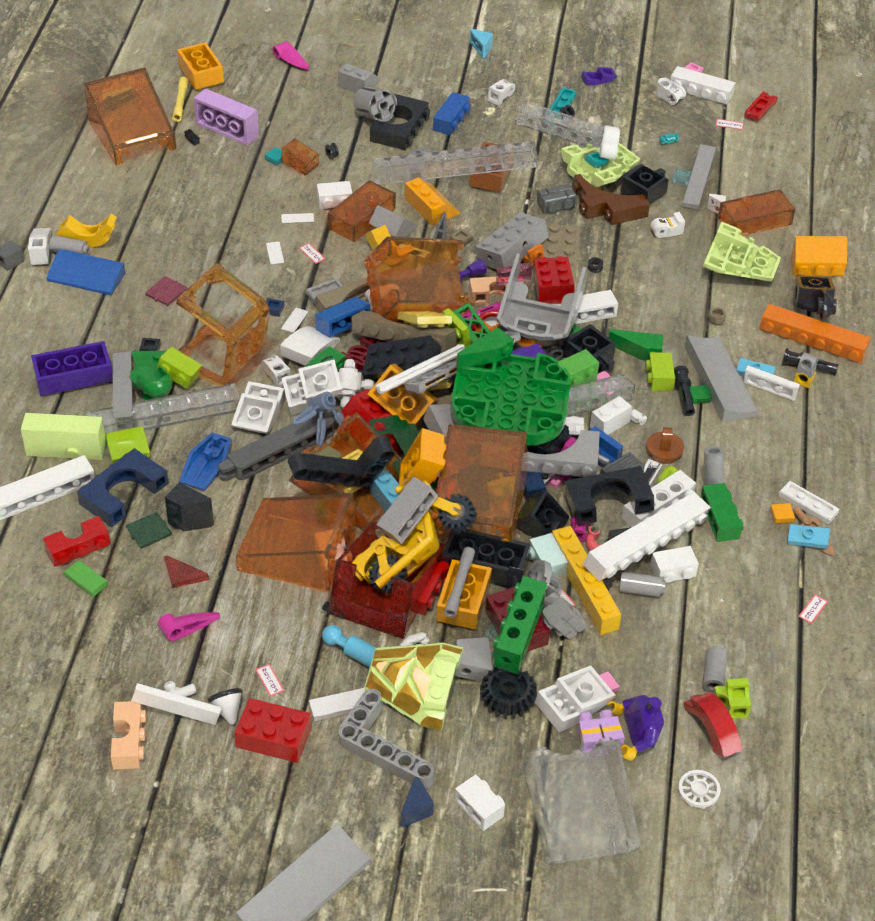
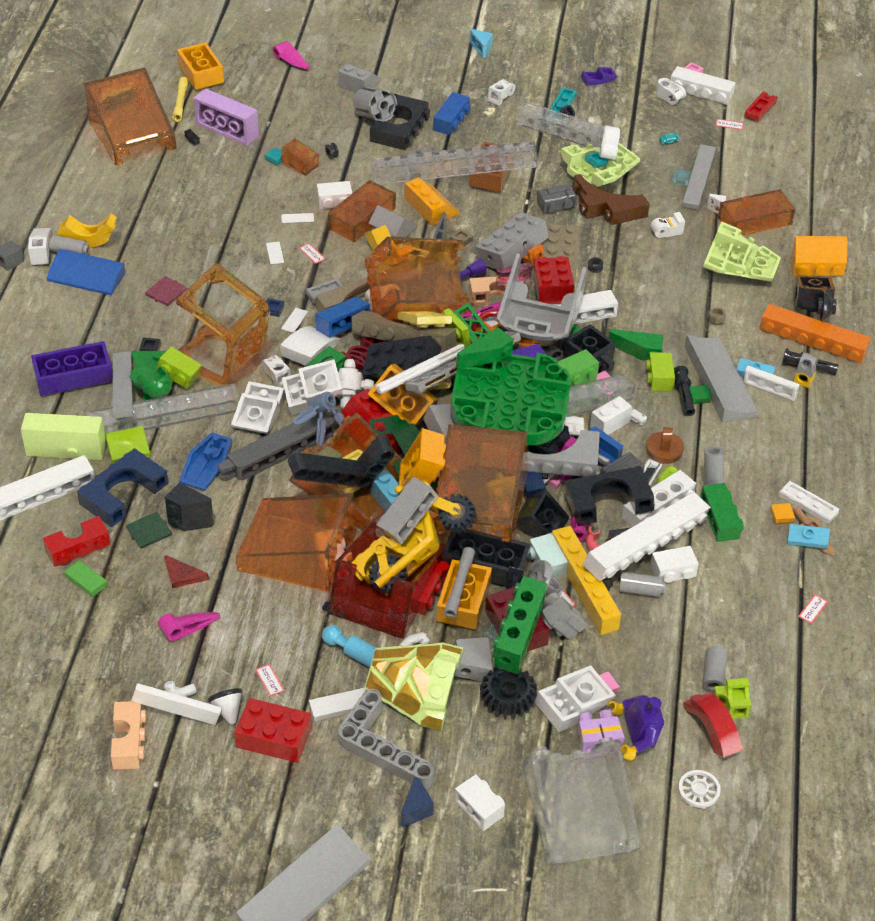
(646, 182): black hinge -> none

